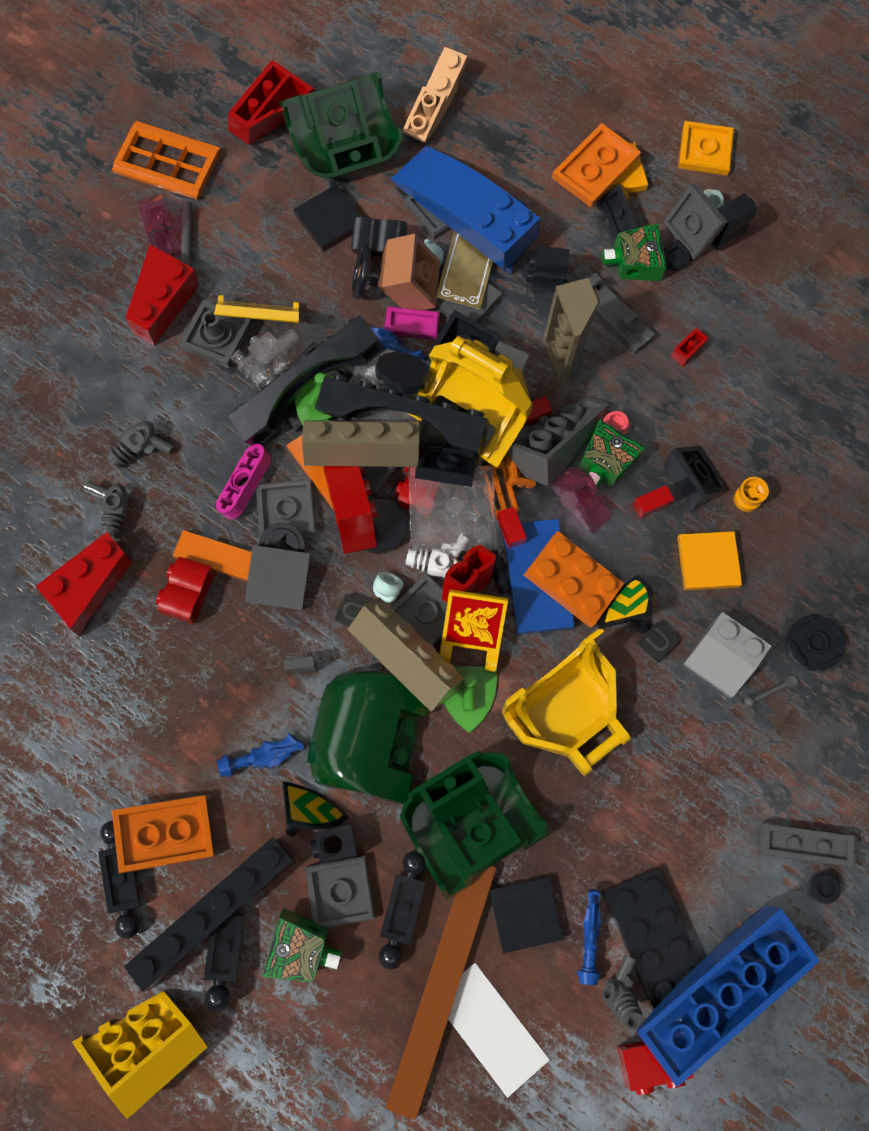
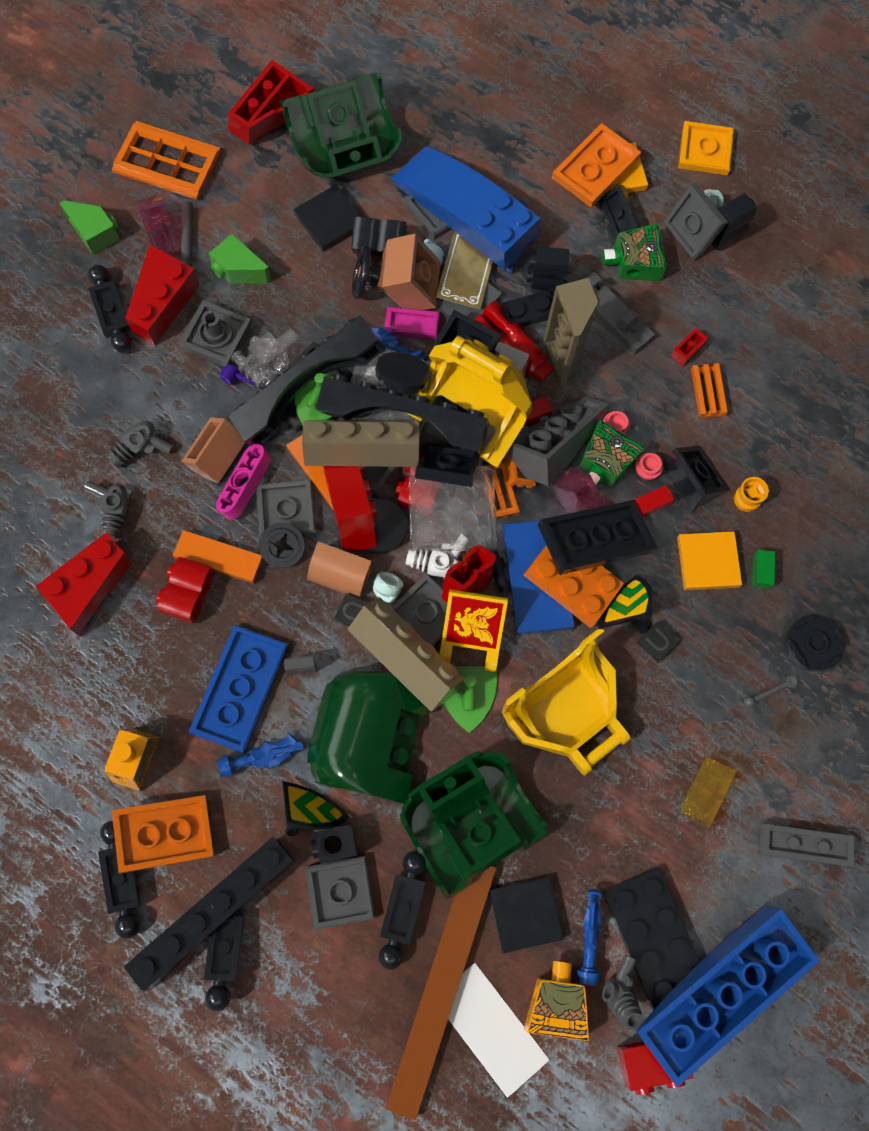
(92, 225): none -> bright green slope
(109, 309): none -> black plate
(131, 758): none -> light orange torso
(141, 1052): yellow wedge -> none
(214, 449): none -> nougat brick
(229, 374): none -> dark purple hand
(238, 263): none -> bright green slope
(238, 689): none -> blue tile
(257, 311): yellow door -> none
(277, 577): dark grey tile -> none
(299, 949): torso -> none
(339, 570): none -> nougat brick
(436, 96): light nougat slope -> none
(511, 527): red piece -> none
(516, 338): none -> red piece
(528, 309): none -> black plate
(558, 1006): none -> torso
(596, 536): none -> black plate
(649, 466): none -> coral plate
(676, 256): black tile -> none
(707, 792): none -> clear yellow hinge
(719, 390): none -> orange tile
(727, 654): light grey slope -> none
(763, 569): none -> green piece
(823, 888): black tile -> none

